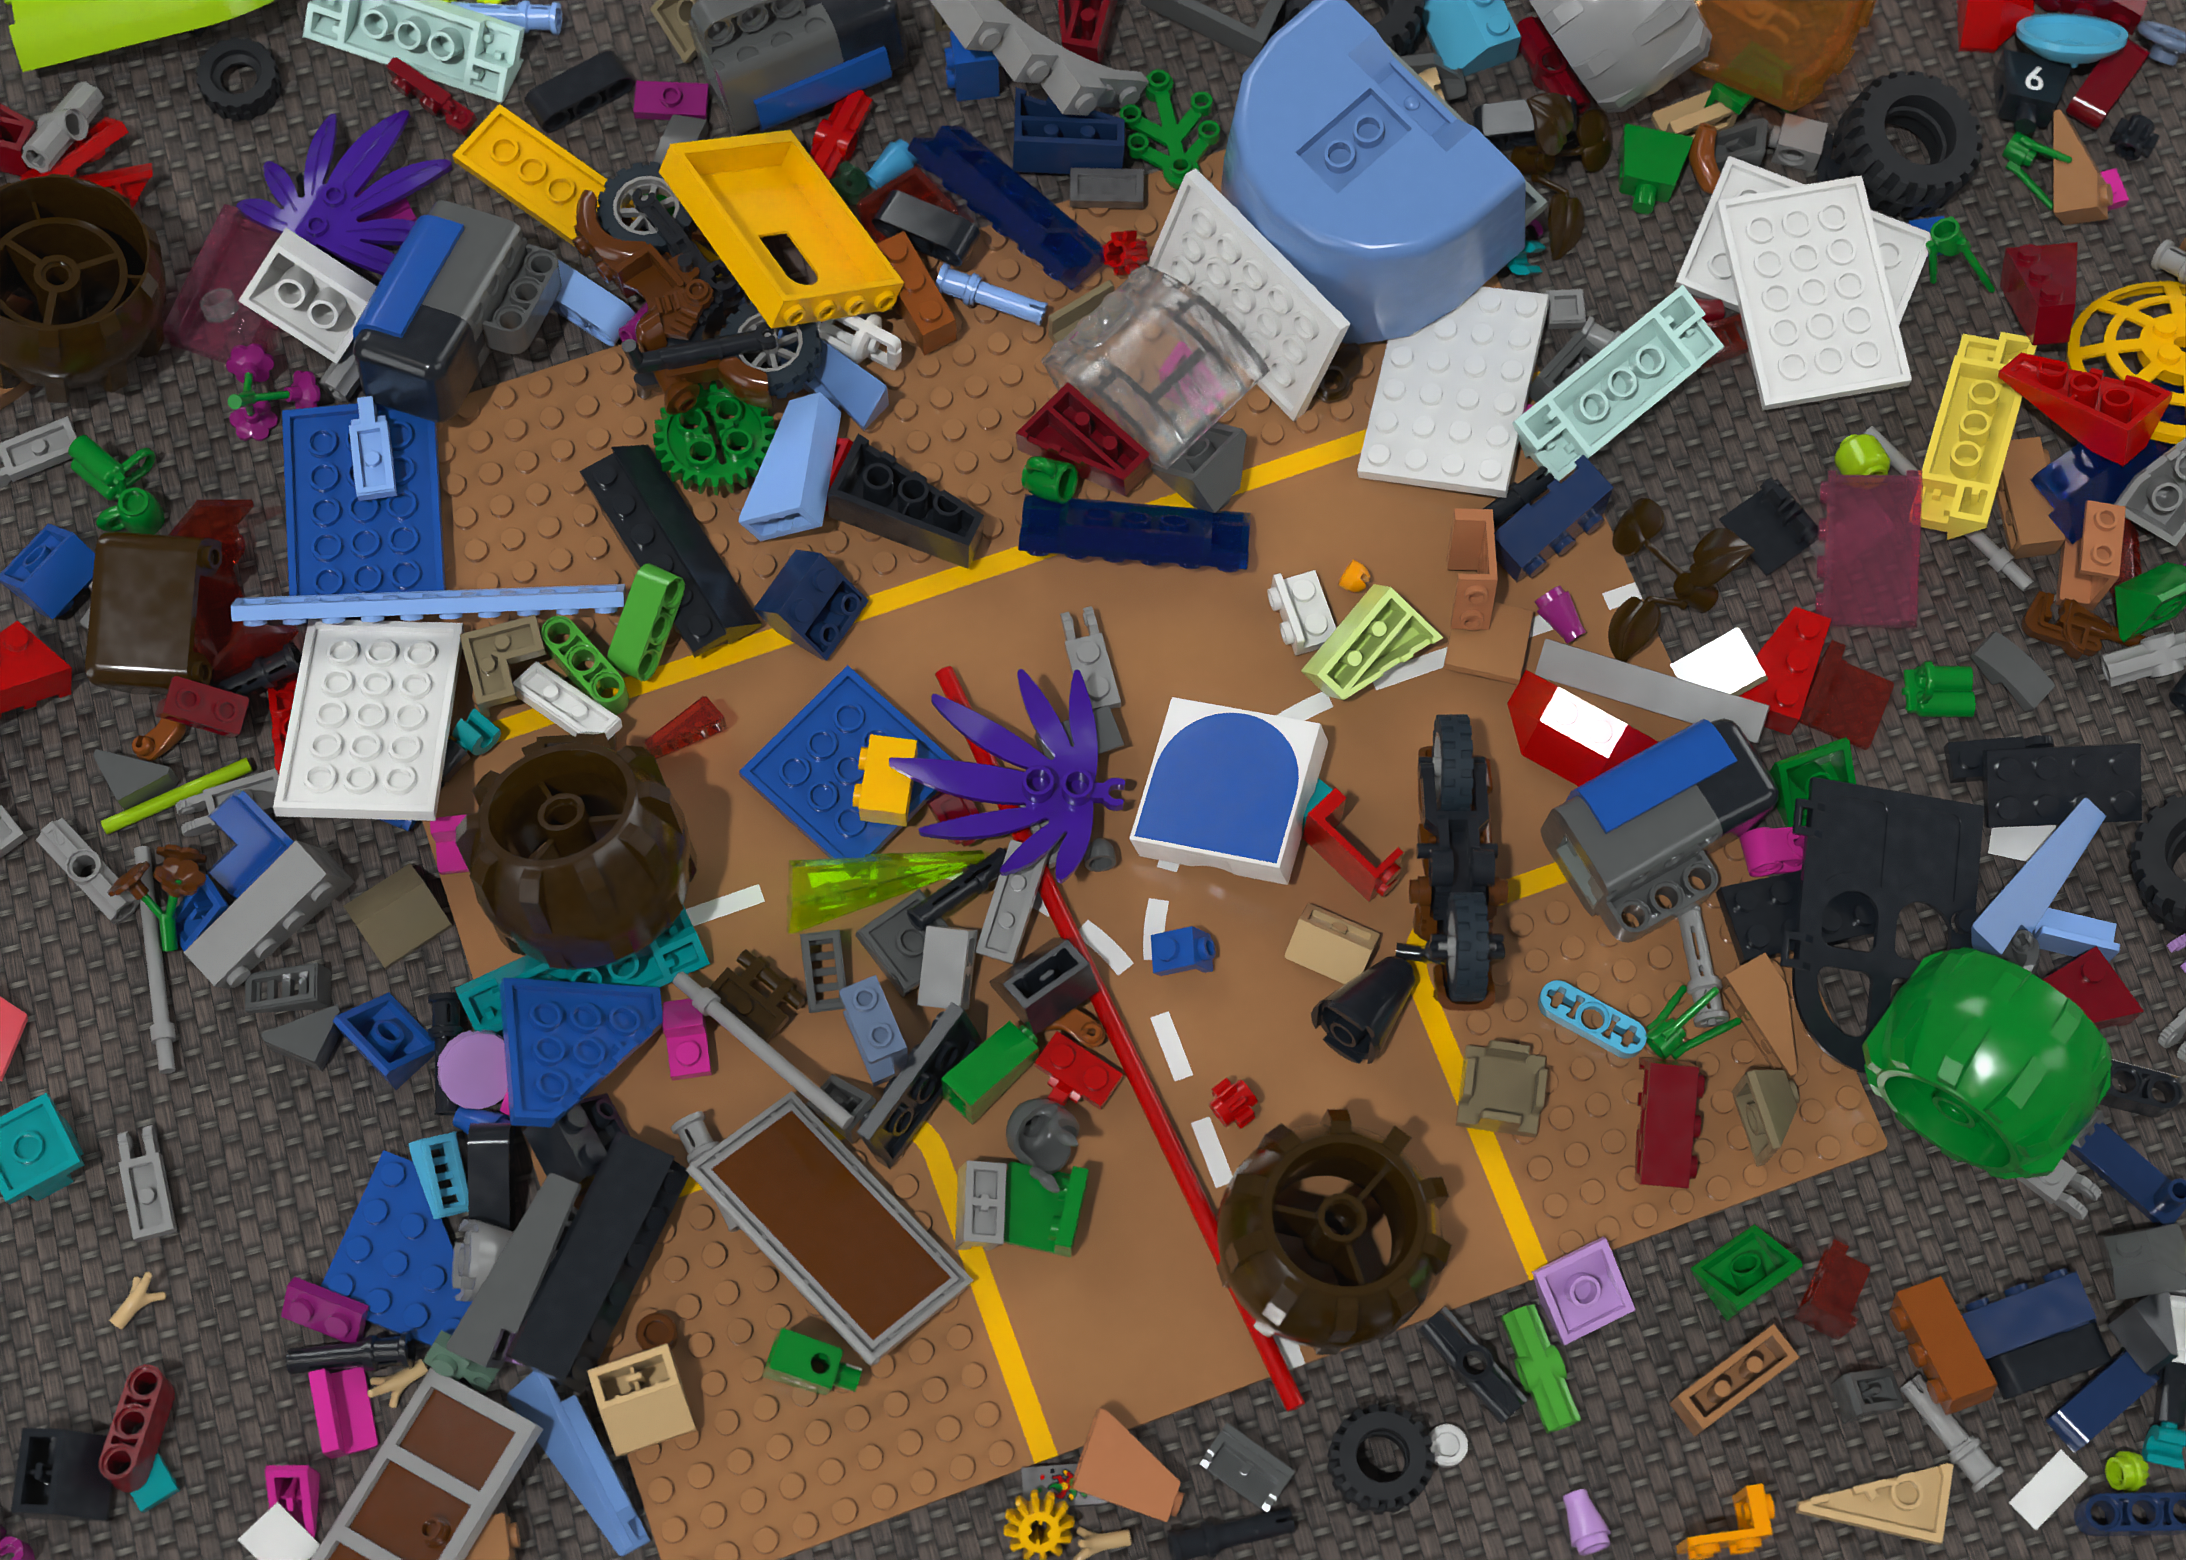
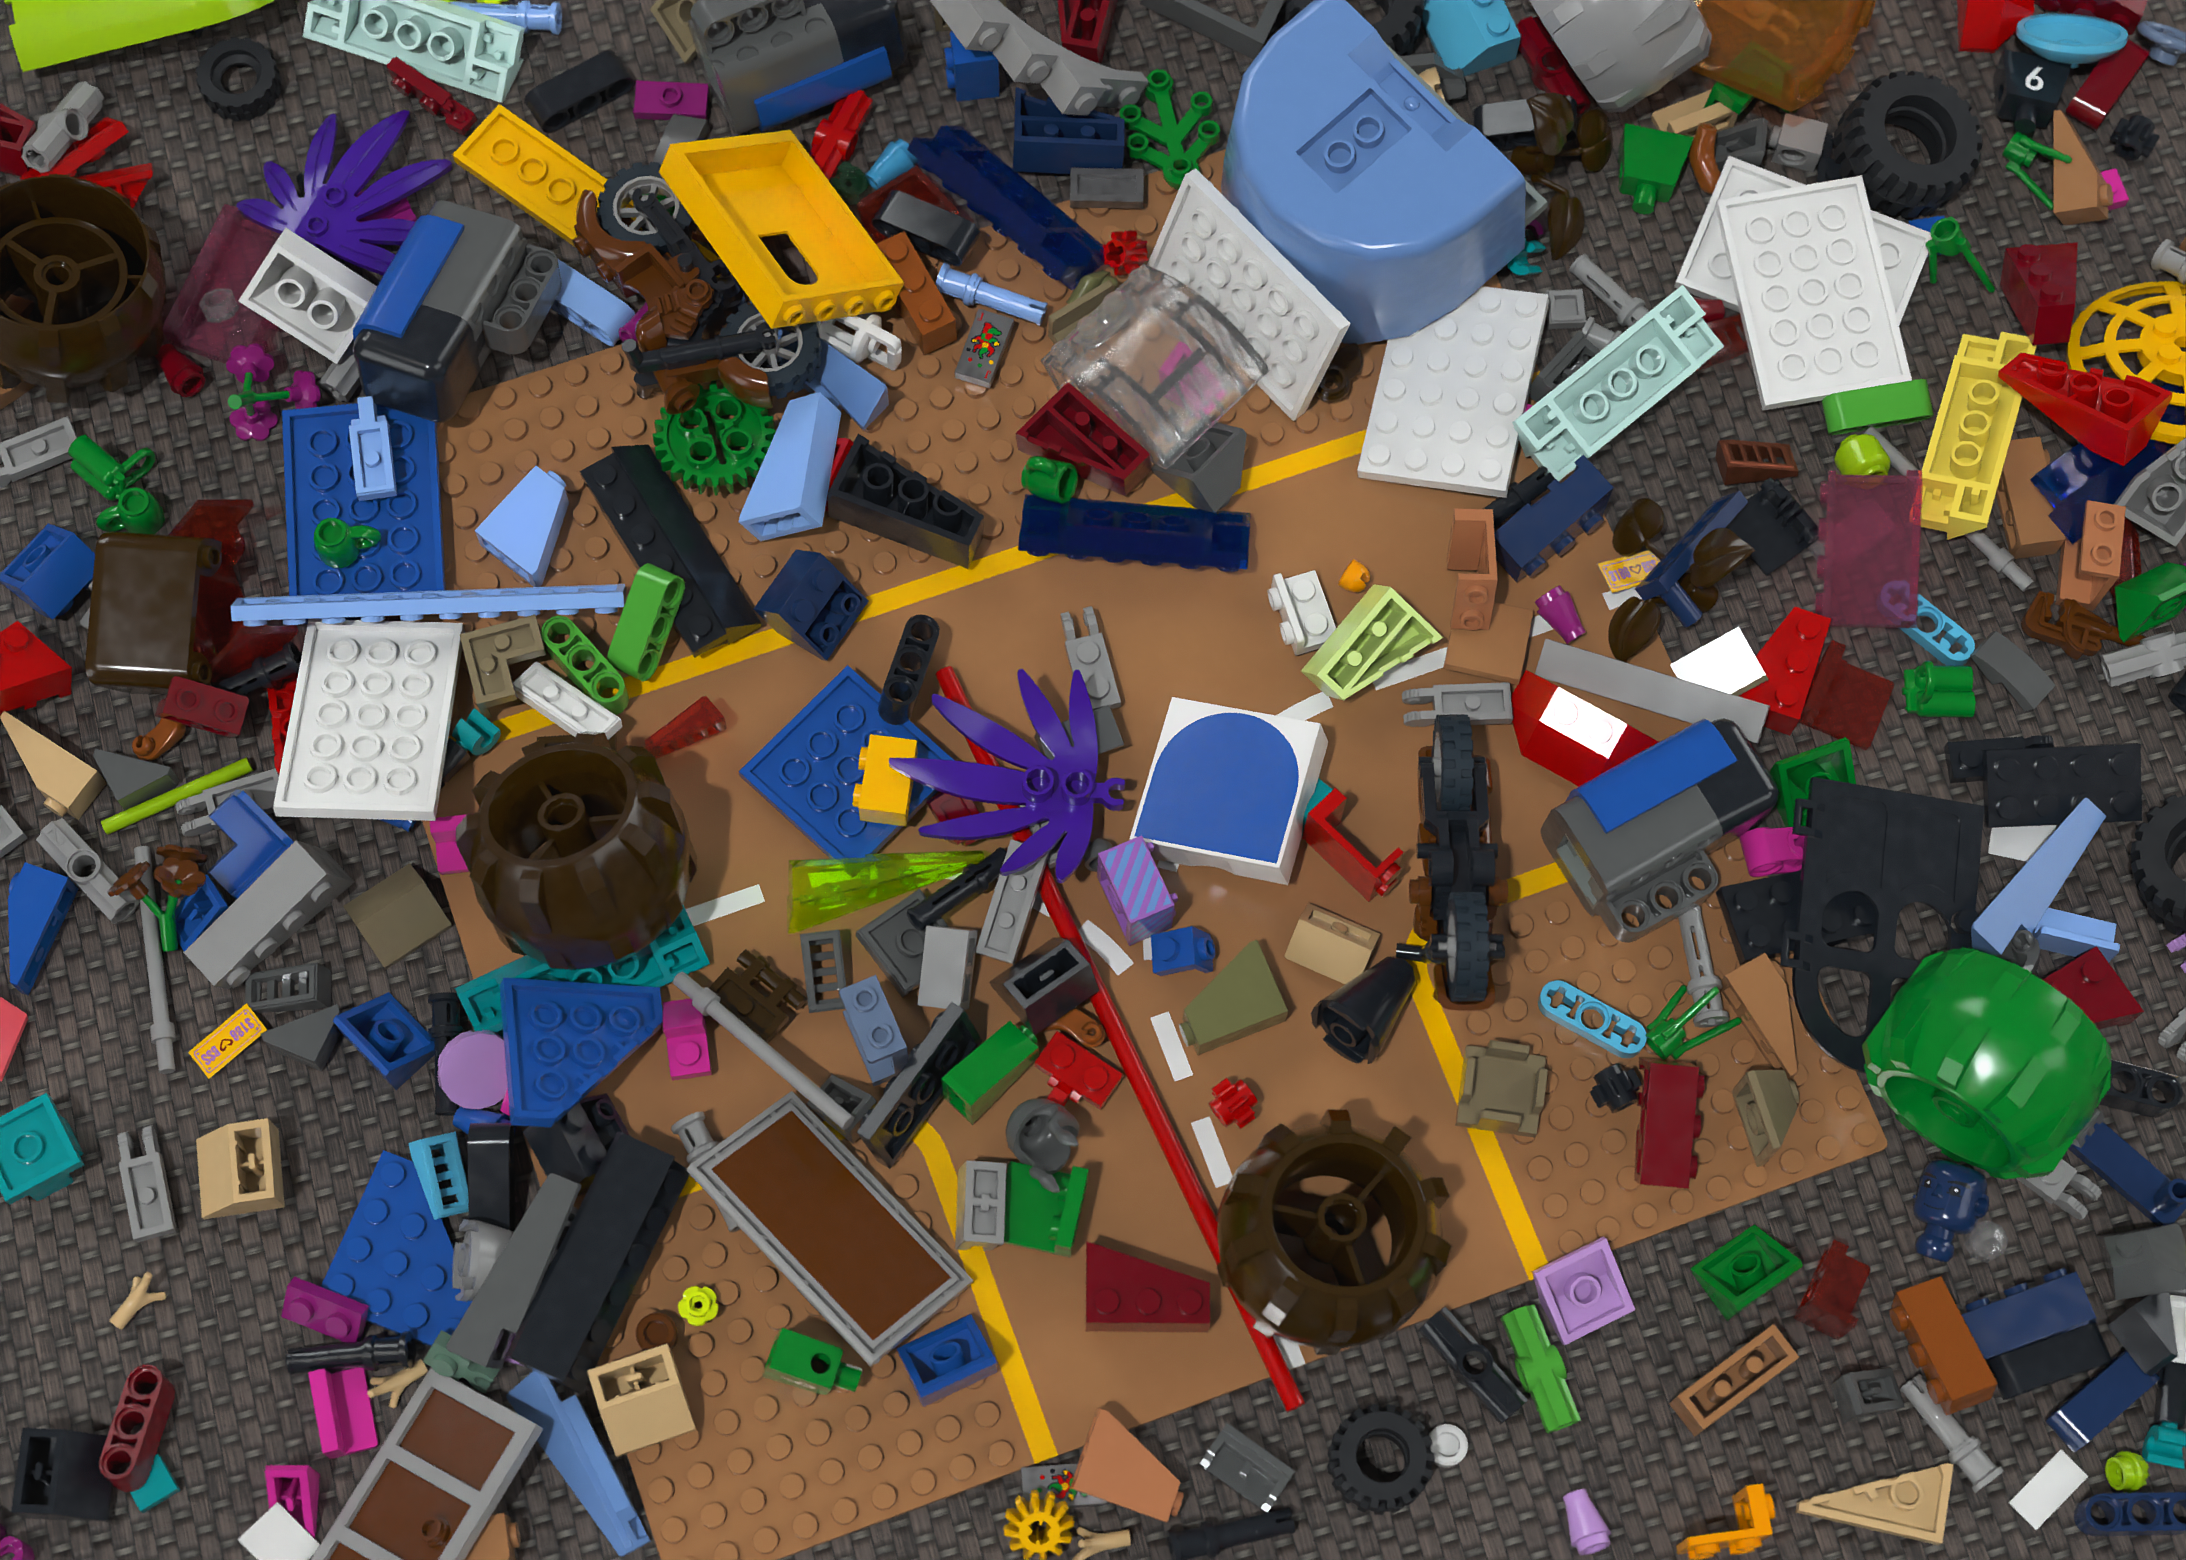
(35, 913): none -> blue slope
(58, 775): none -> tan slope
(181, 373): none -> dark red cone
(227, 1041): none -> yellow sticker
(240, 1169): none -> tan slope
(341, 544): none -> green piece
(527, 525): none -> light blue slope
(700, 1316): none -> neon yellow plate
(904, 683): none -> black beam
(947, 1360): none -> blue slope
(984, 348): none -> flat silver tile
(1090, 282): none -> olive arm
(1136, 890): none -> medium lavender container
(1141, 1296): none -> dark red wedge
(1234, 1003): none -> olive slope
(1480, 701): none -> light grey hinge
(1616, 1088): none -> black gear
(1628, 309): none -> light grey pin
(1628, 571): none -> yellow sticker
(1665, 575): none -> dark blue piece
(1736, 463): none -> copper slope
(1877, 407): none -> bright green beam
(1948, 1203): none -> dark blue piece
(1953, 635): none -> medium azure beam
(1986, 1241): none -> clear tile

